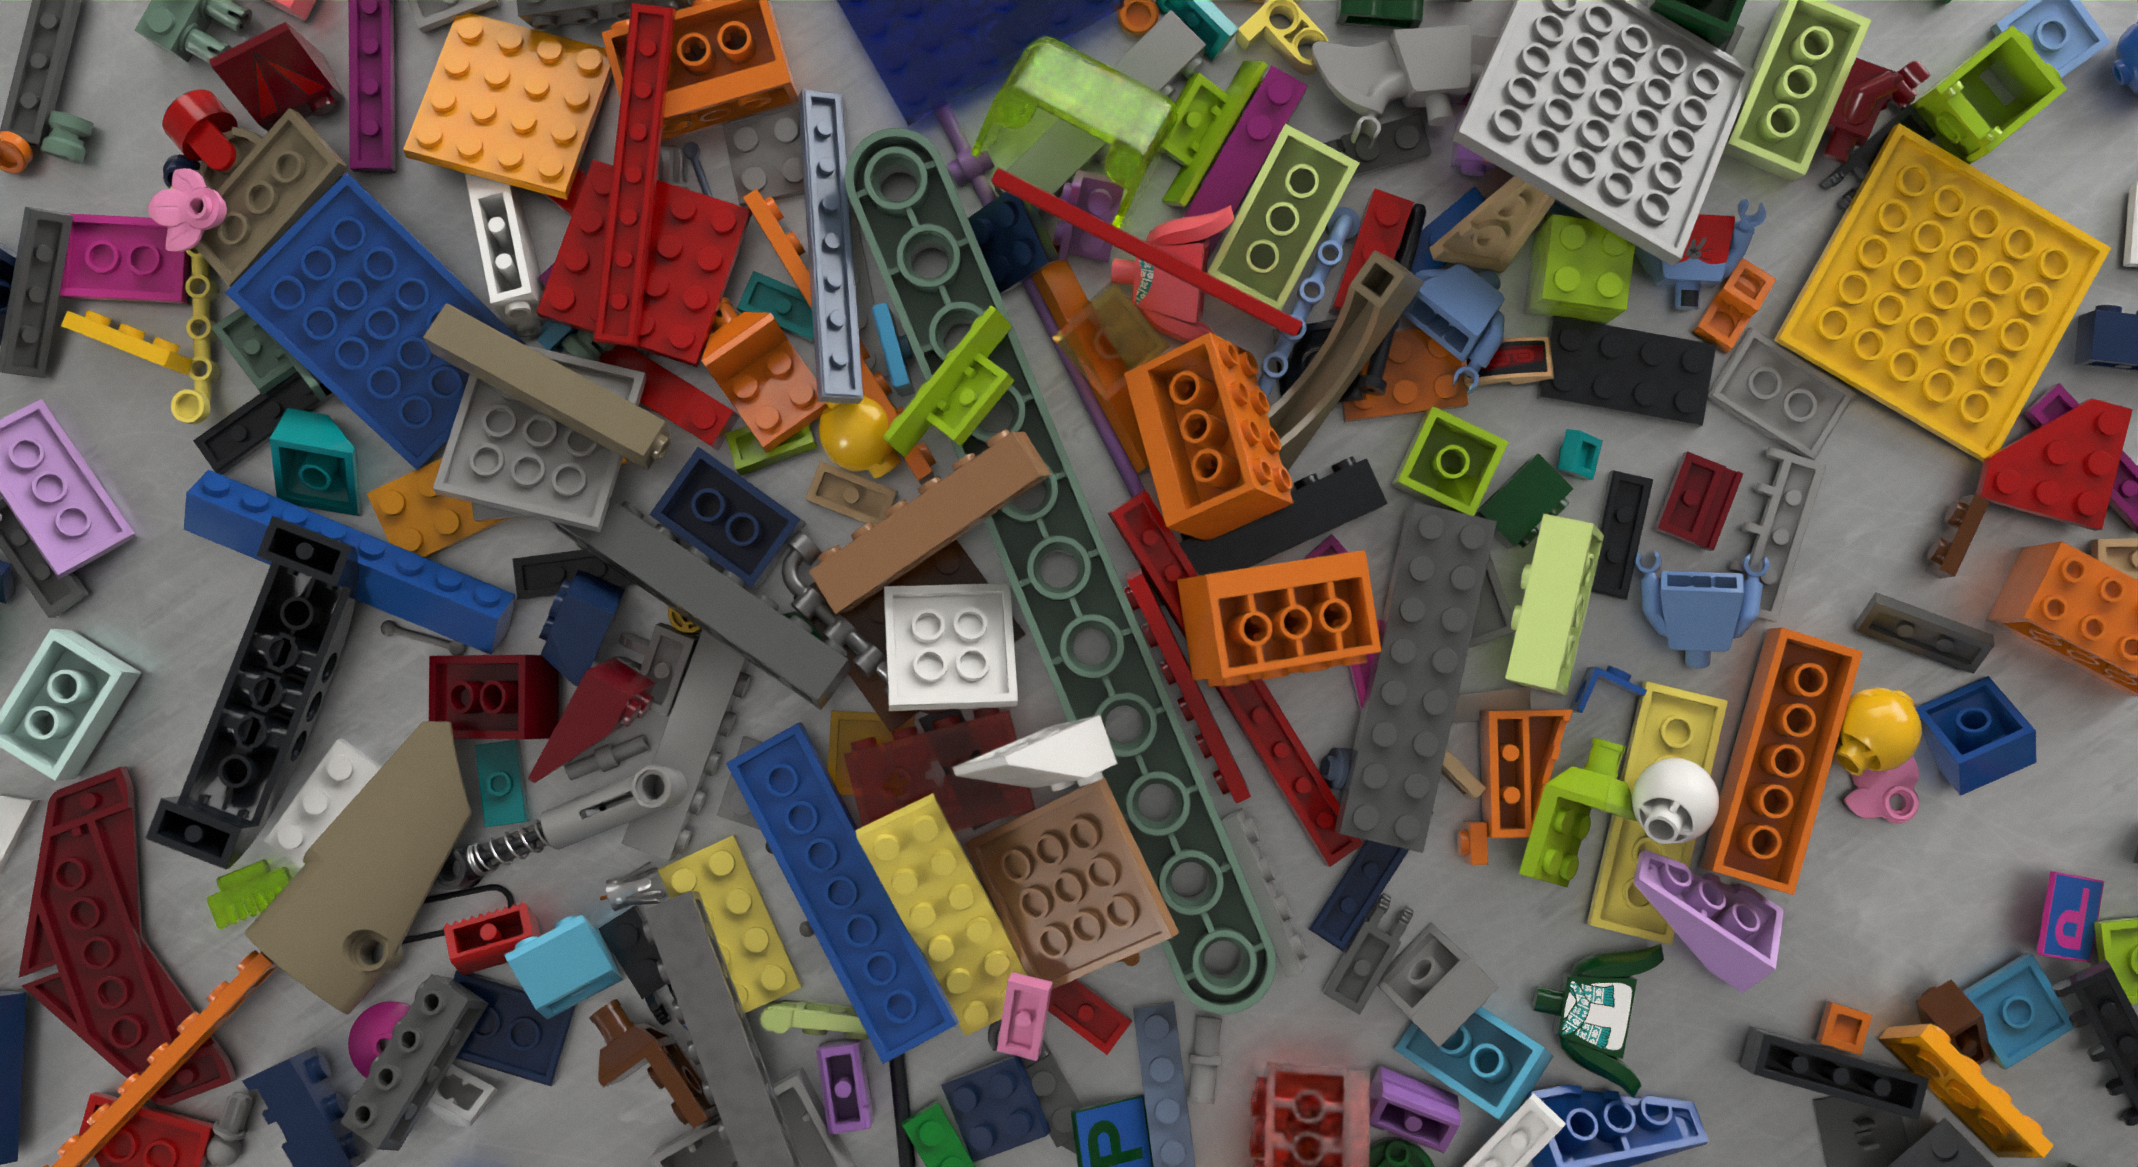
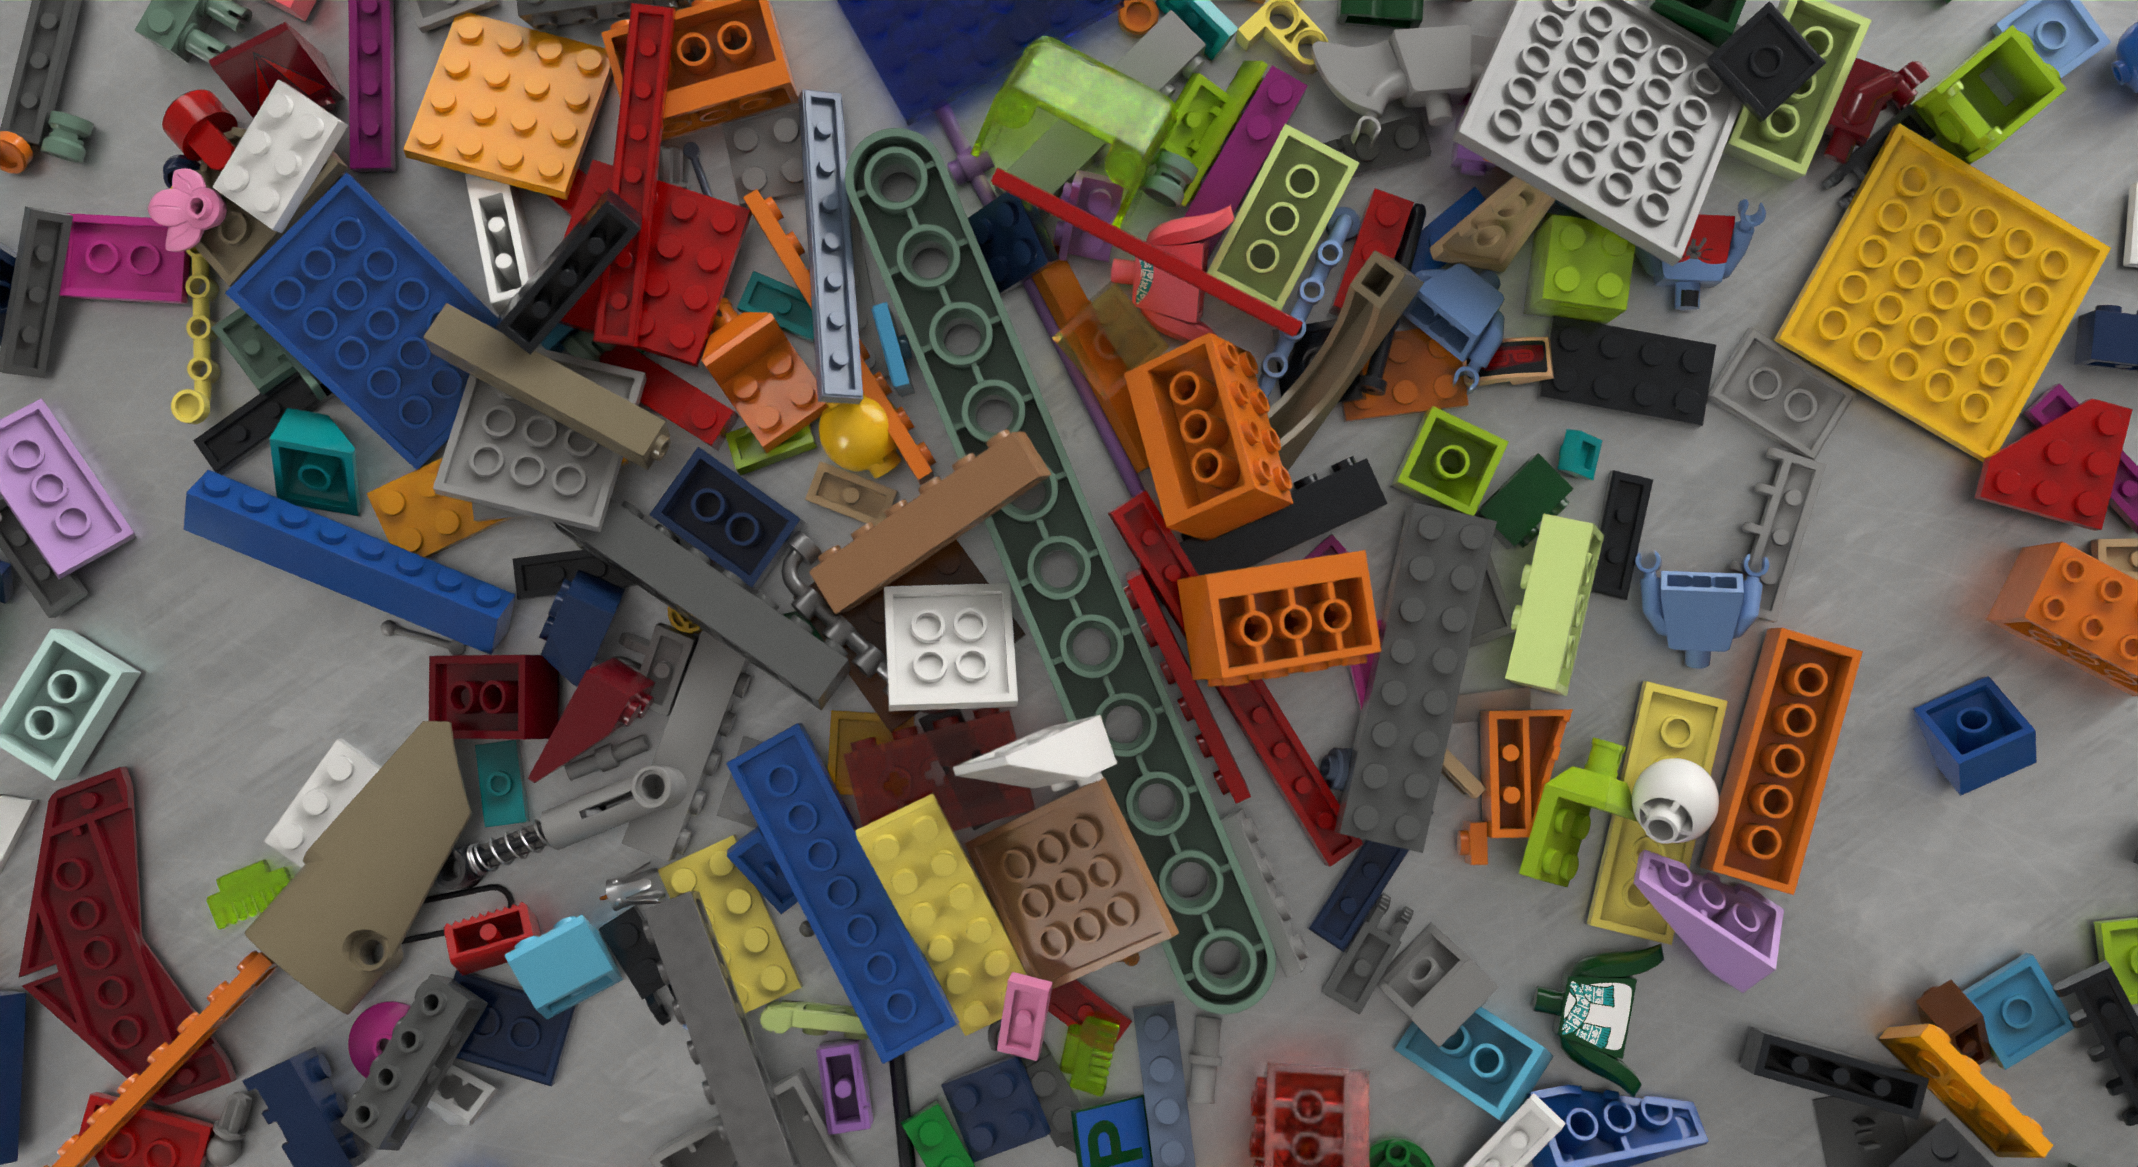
(128, 339): yellow plate -> none
(266, 698): black slope -> none
(280, 156): none -> white plate
(569, 271): none -> black brick
(634, 1046): reddish brown plate -> none
(761, 868): none -> blue plate
(959, 391): lime bracket -> none
(1089, 1054): none -> clear neon green piece
(1170, 179): none -> sand green wheel
(1413, 1110): medium lavender brick -> none
(1611, 676): blue bracket -> none
(1698, 501): dark red plate -> none
(1734, 305): orange slope -> none
(1765, 61): none -> black tile
(1844, 1028): orange plate -> none
(1876, 789): bright pink plate -> none
(1878, 731): yellow brick -> none
(1925, 633): dark grey plate -> none
(1950, 549): reddish brown plate -> none
(2069, 917): blue piece -> none

